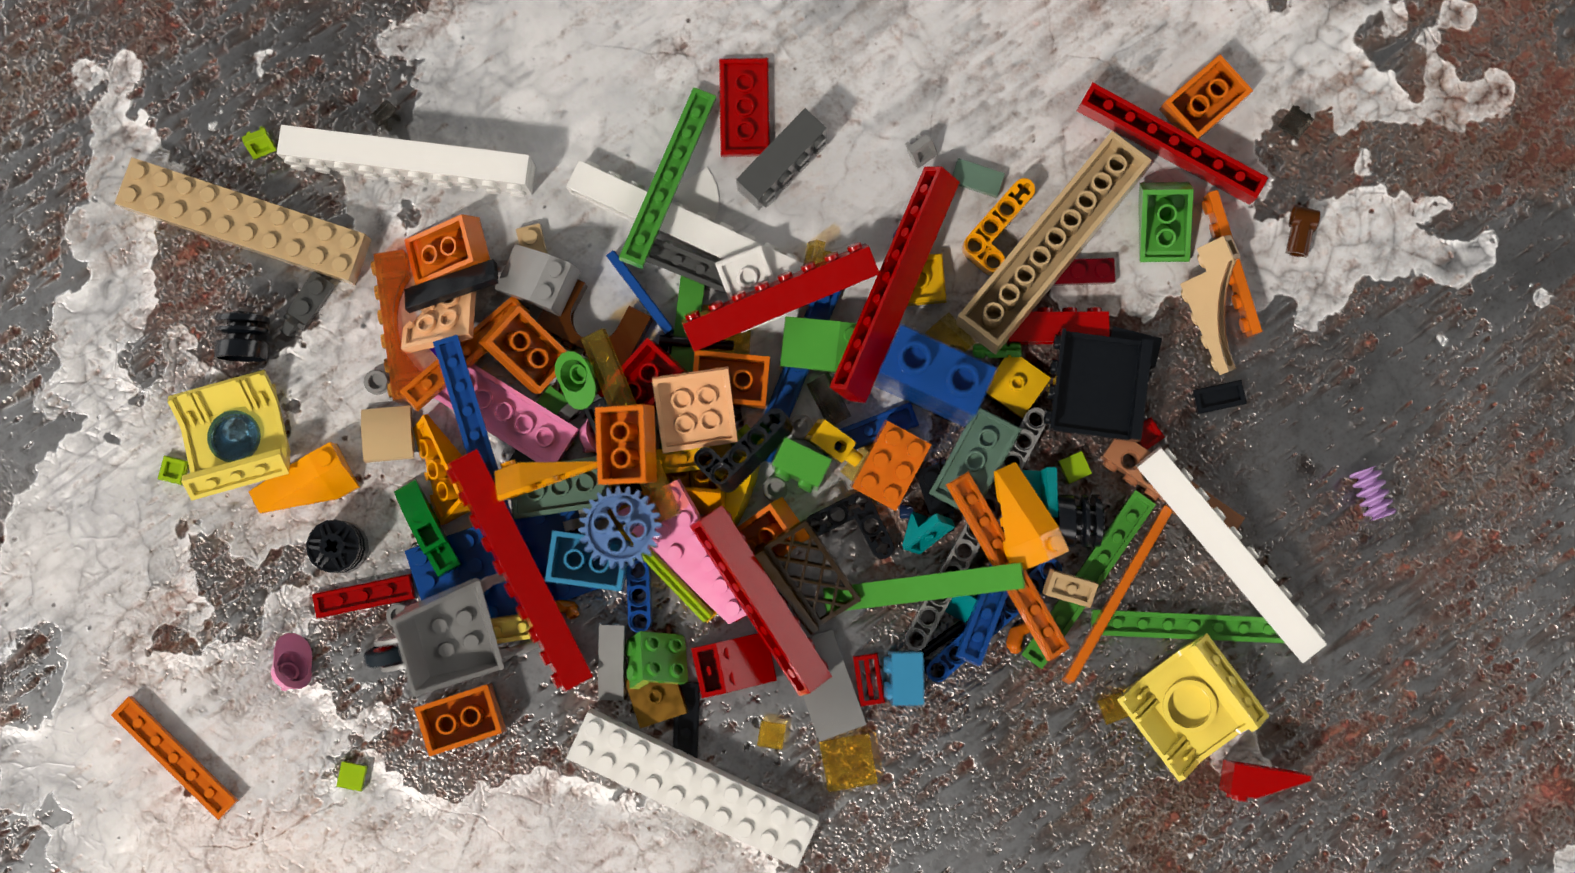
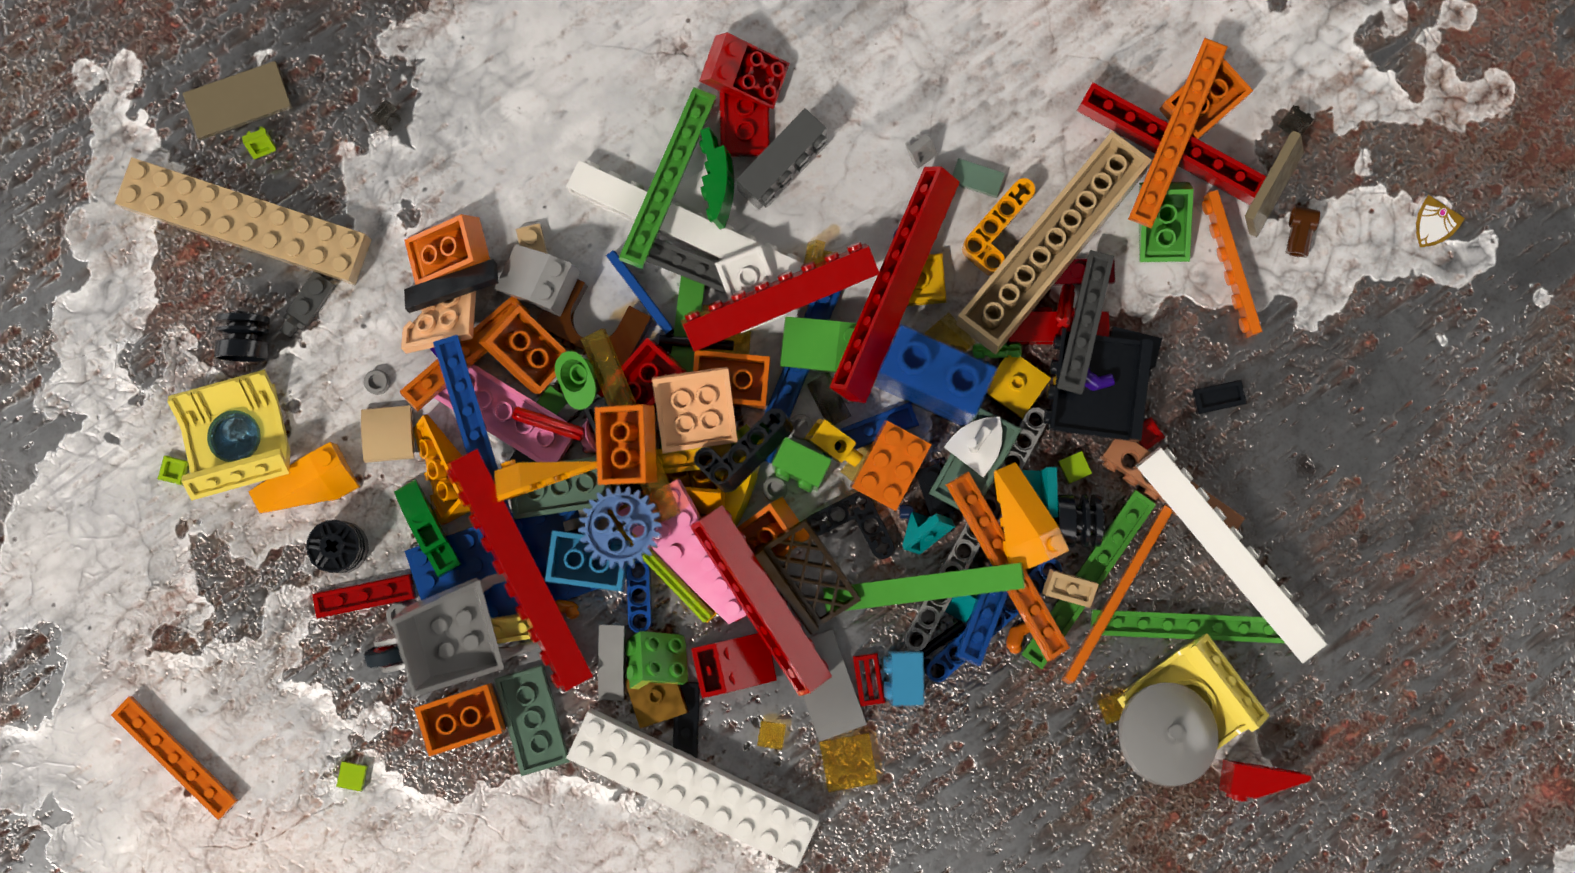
(237, 100): none -> dark tan tile
(292, 662): bright pink piece -> none
(392, 277): clear orange arch -> none
(406, 160): white brick -> none
(532, 720): none -> sand green tile
(548, 423): none -> red axle
(719, 181): none -> green slope
(744, 70): none -> red slope
(978, 444): none -> white shield
(1065, 306): none -> red axle
(1085, 322): none -> dark grey plate
(1095, 383): none -> dark purple arm
(1168, 734): none -> light grey dish
(1177, 133): none -> orange tile
(1207, 299): tan arch -> none
(1274, 183): none -> dark tan tile
(1373, 493): lavender piece -> none
(1436, 222): none -> sticker

